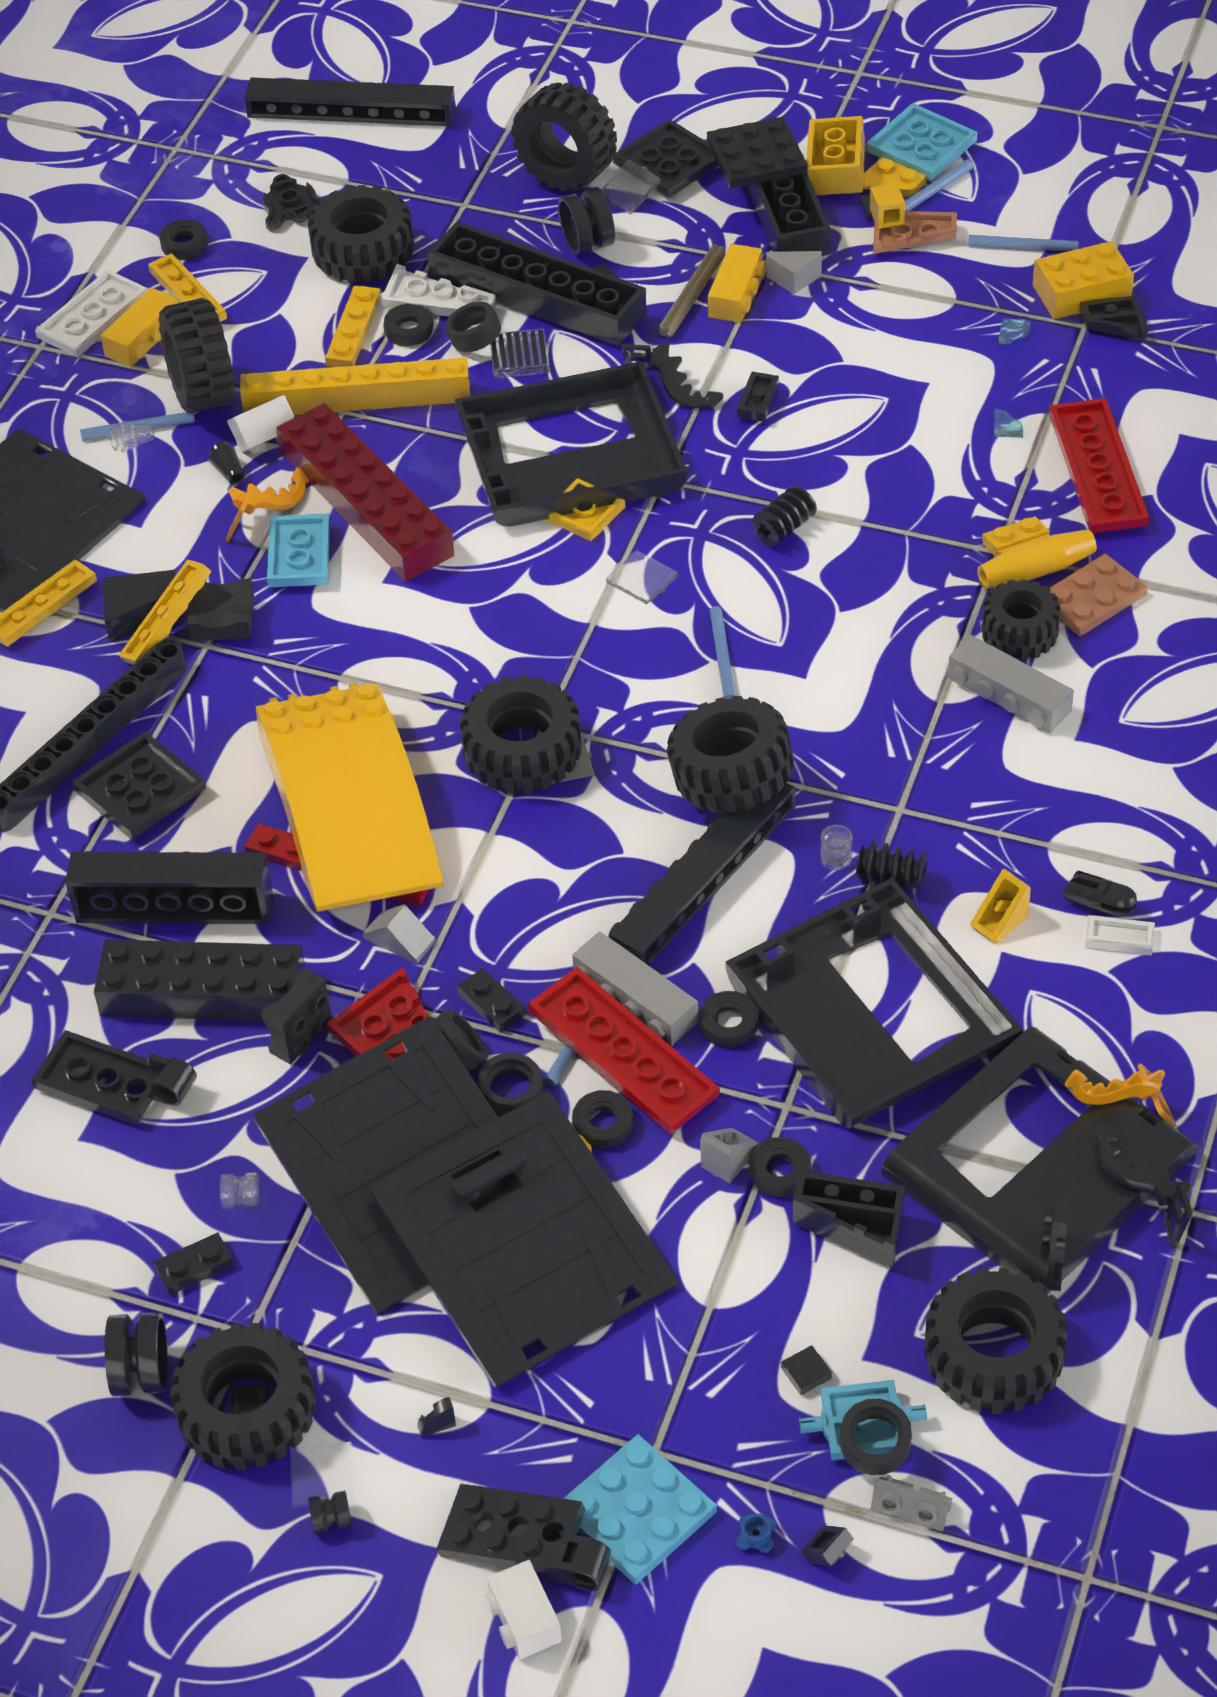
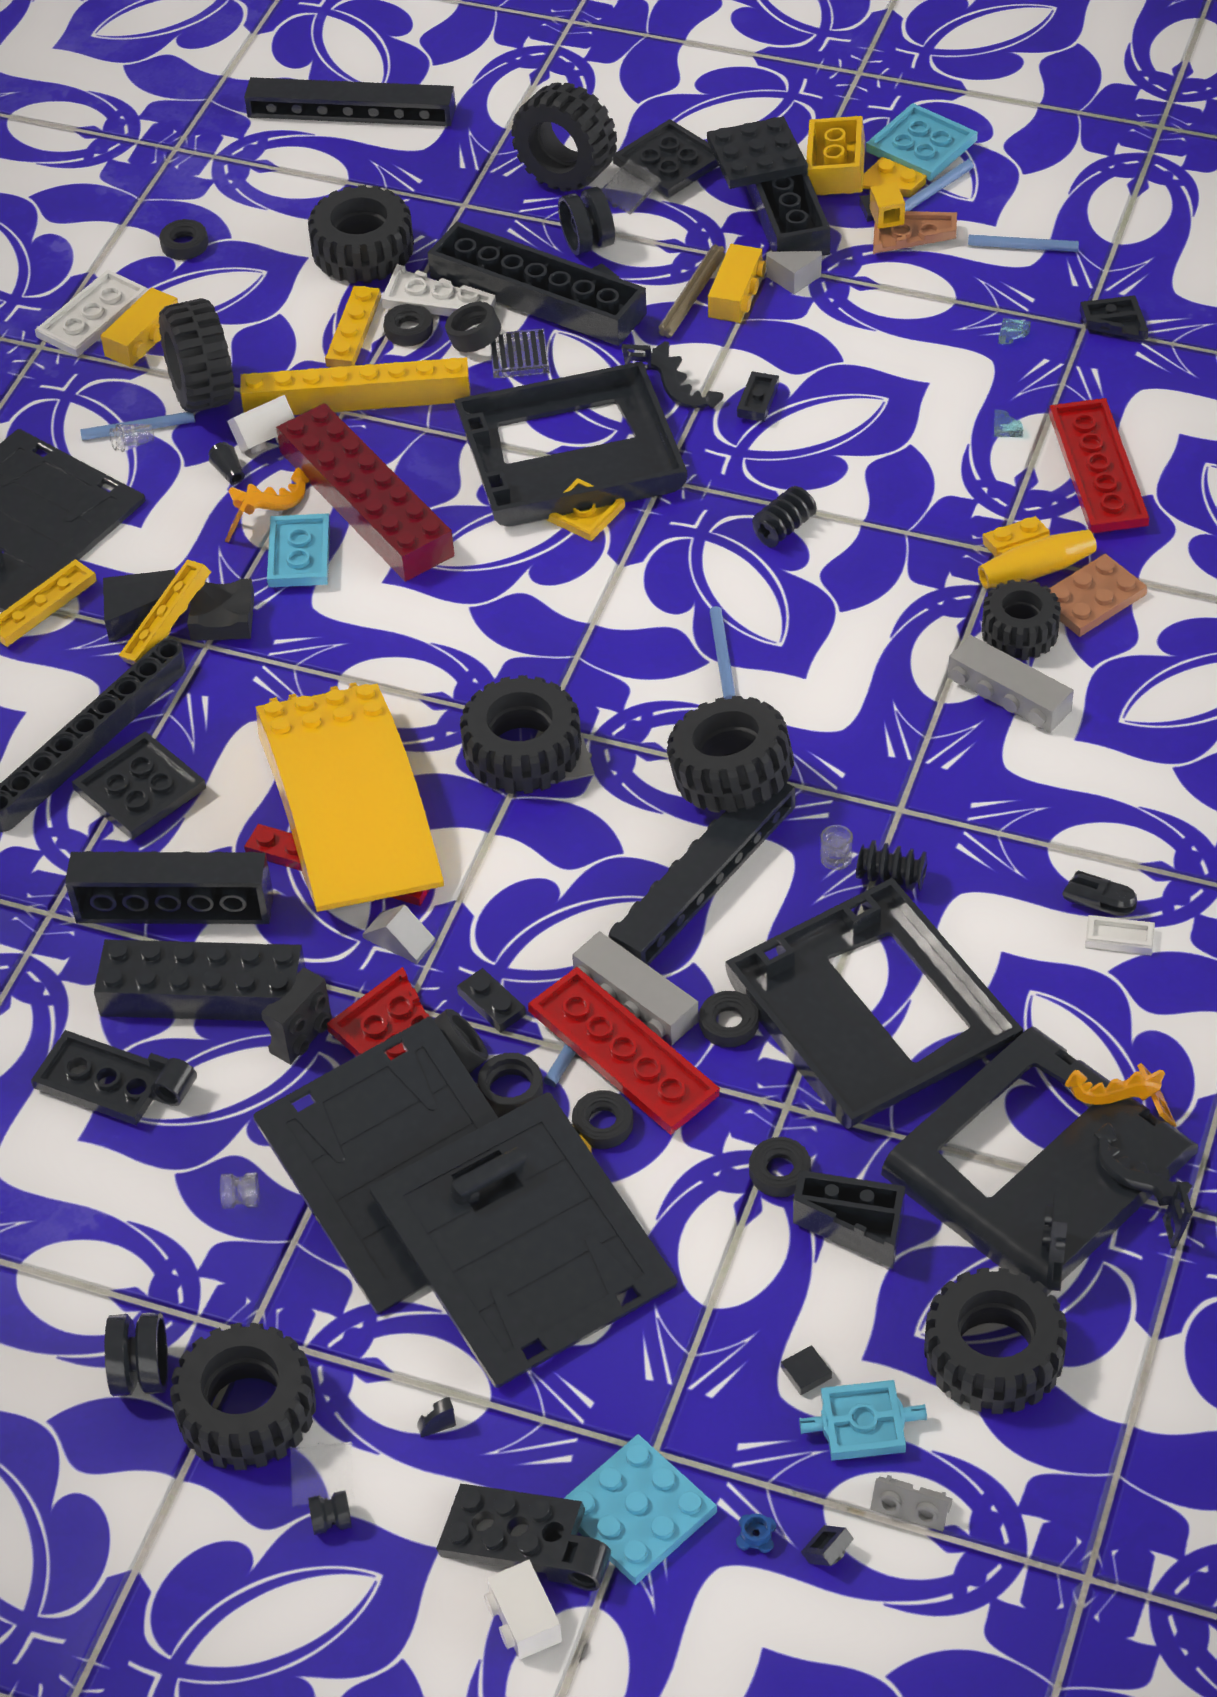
(181, 282): yellow plate -> none
(193, 1263): black plate -> none
(249, 1398): black tile -> none
(288, 201): black tile -> none
(641, 577): clear piece -> none
(725, 1152): light grey slope -> none
(884, 1411): black tyre -> none
(1003, 907): yellow slope -> none
(1081, 276): yellow brick -> none

